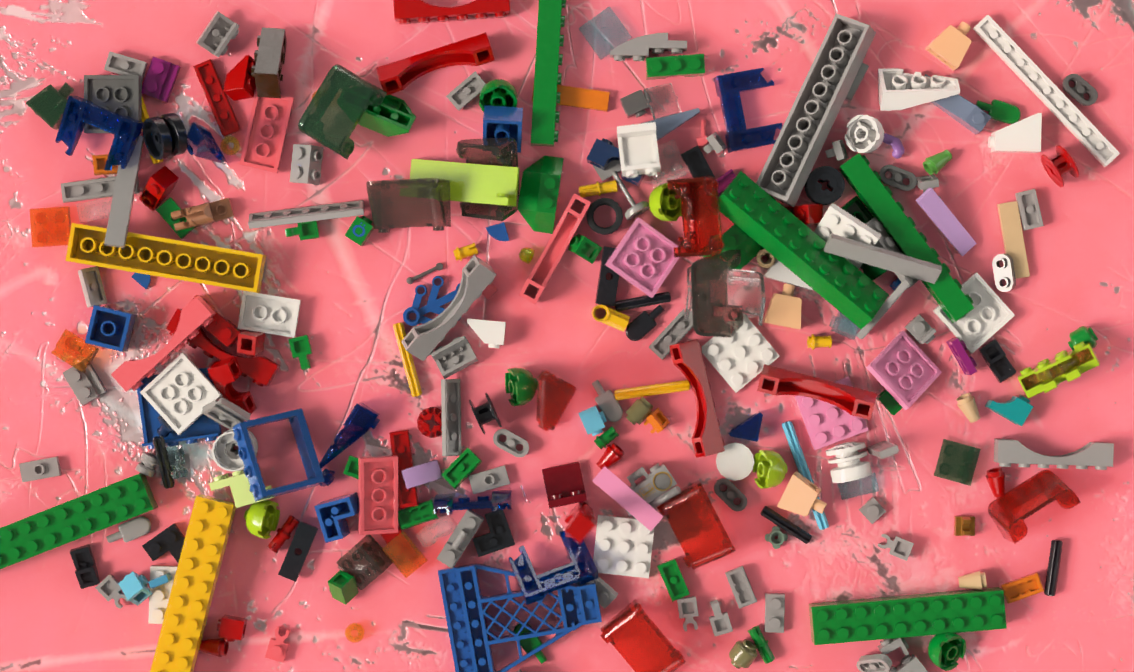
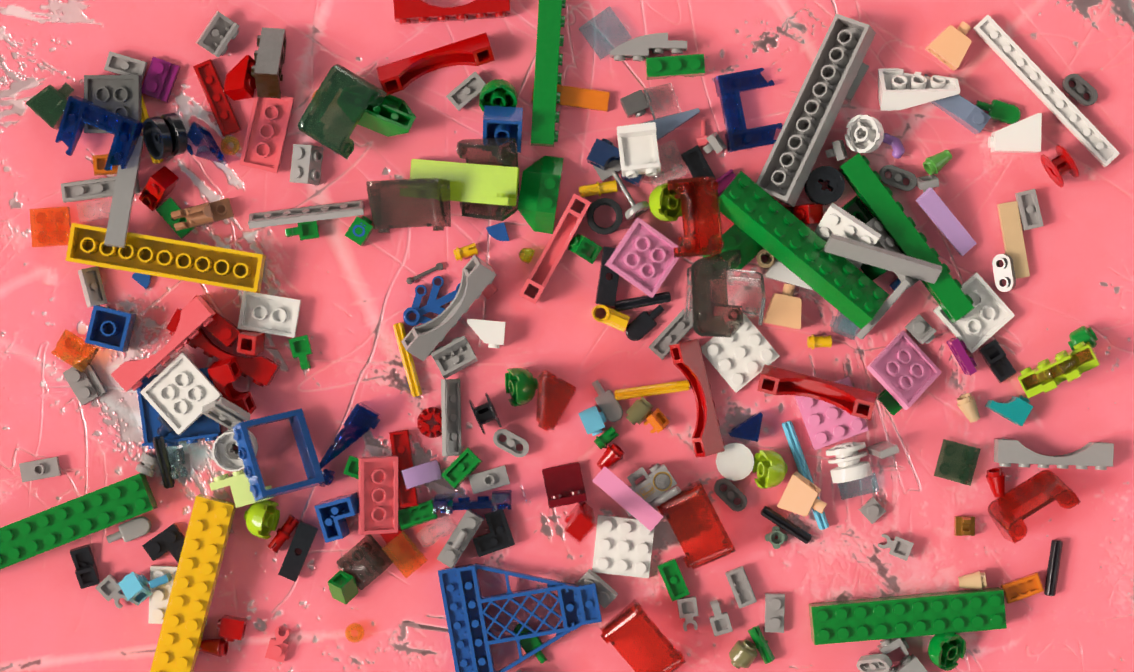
(534, 587): clear blue wedge -> none

